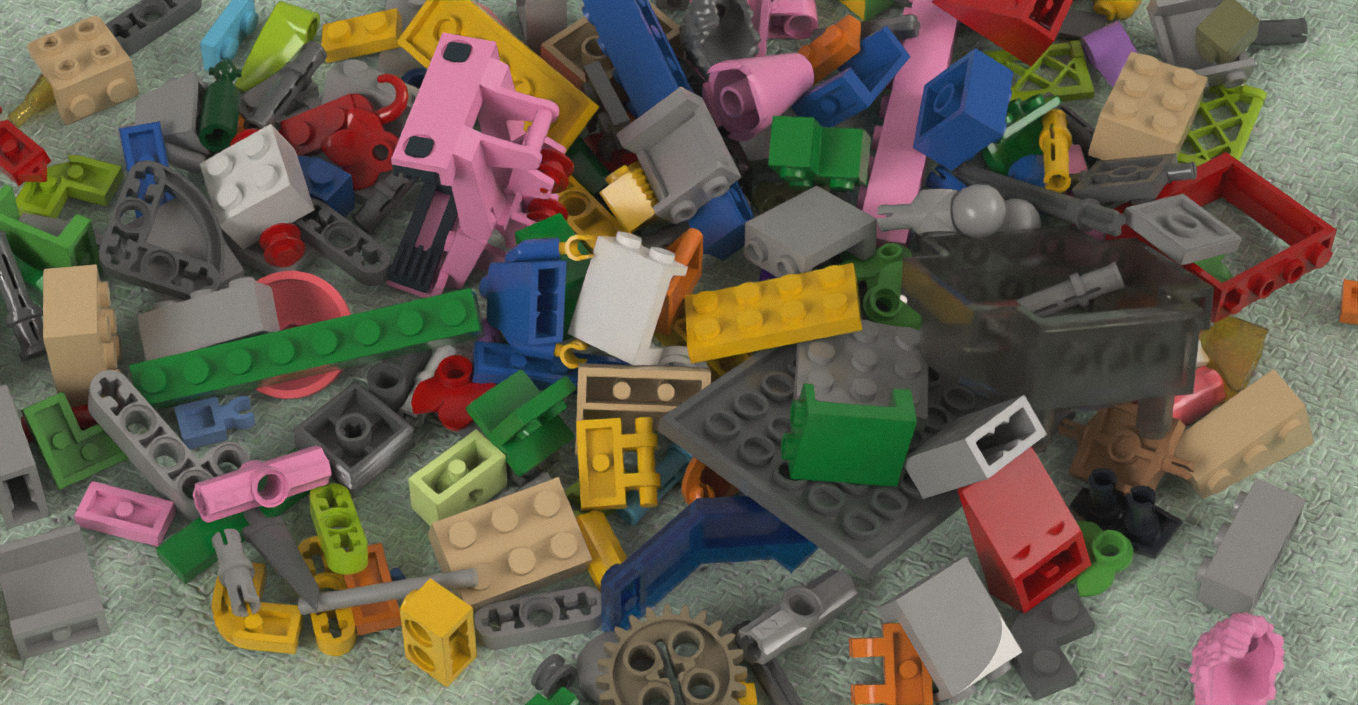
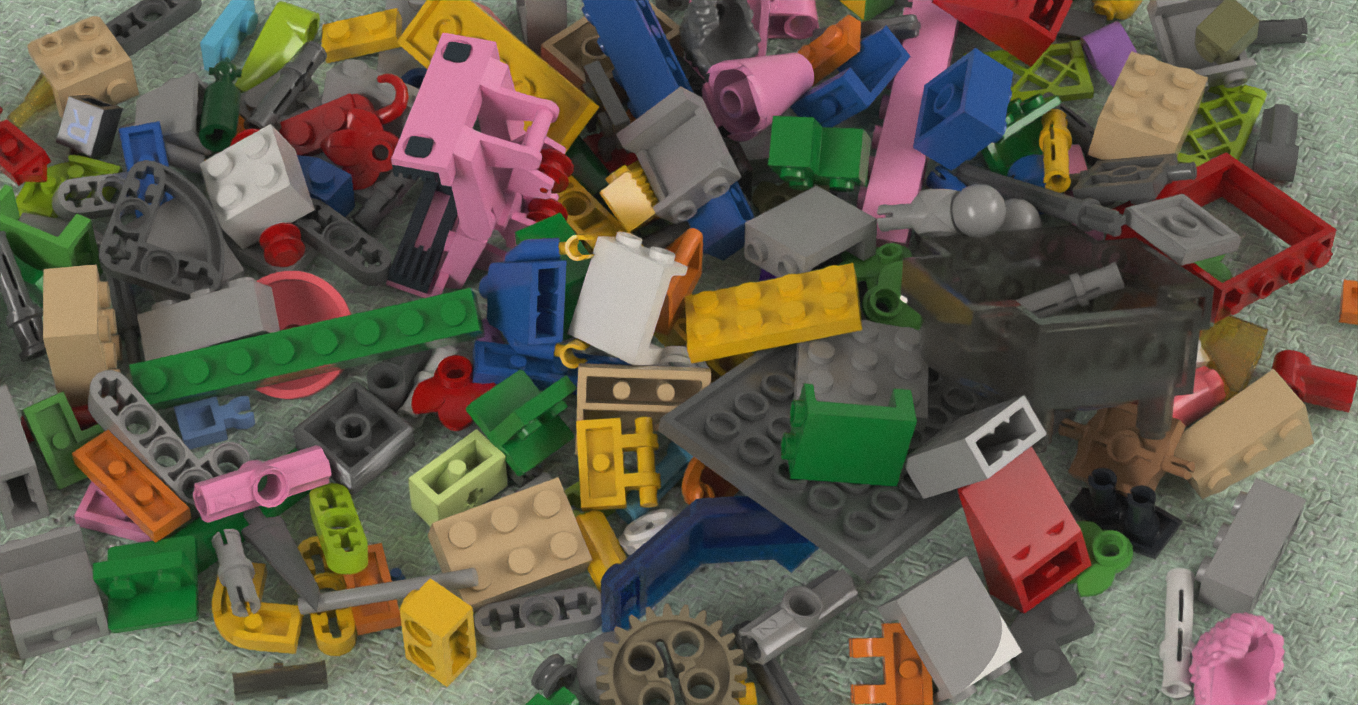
(80, 188): none -> light grey beam
(88, 126): none -> brick
(126, 315): none -> dark grey axle
(131, 486): none -> orange plate
(150, 583): none -> green bracket
(280, 680): none -> clear smoke pin
(644, 528): none -> white gear
(1175, 673): none -> white pin
(1276, 148): none -> dark grey piece
(1315, 383): none -> red piece

